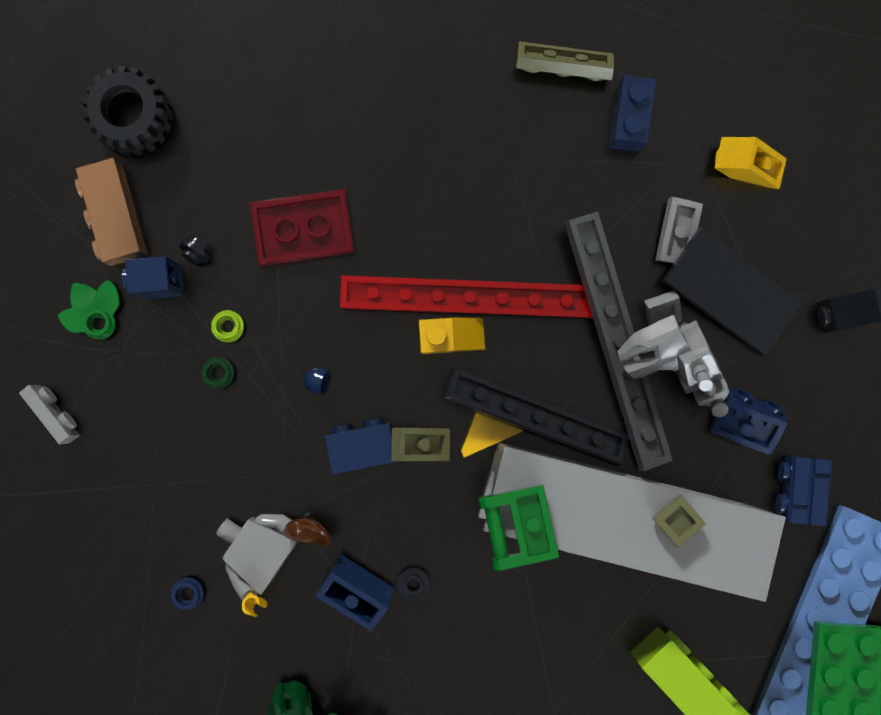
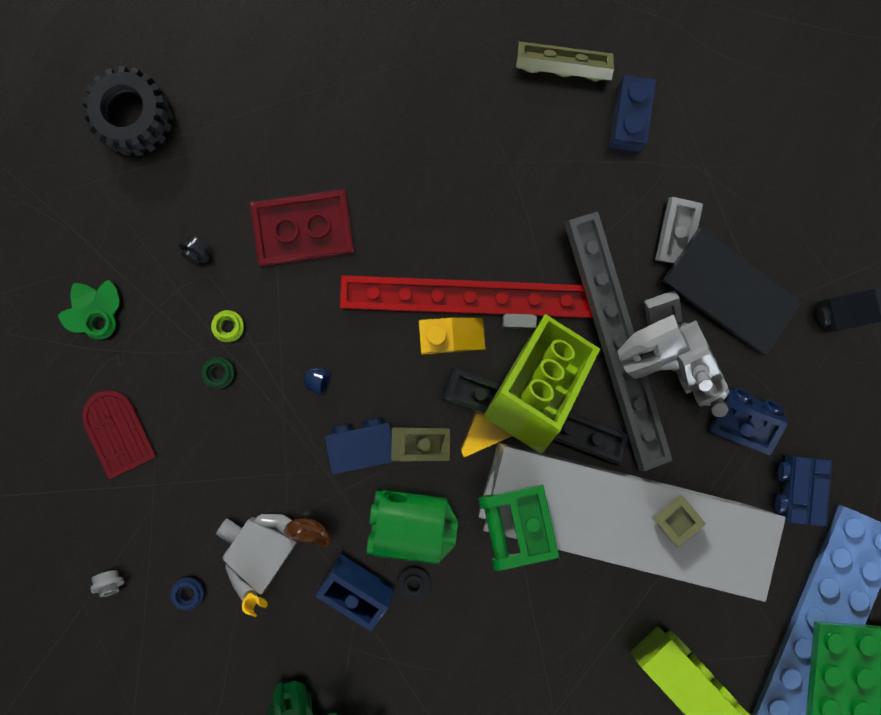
(43, 404): light grey plate -> none
(106, 583): none -> light grey plate
(110, 212): medium nougat brick -> none
(116, 432): none -> dark red window
(153, 278): dark blue brick -> none
(411, 527): none -> green cylinder
(519, 321): none -> light grey tile
(542, 384): none -> lime brick
(750, 161): yellow slope -> none

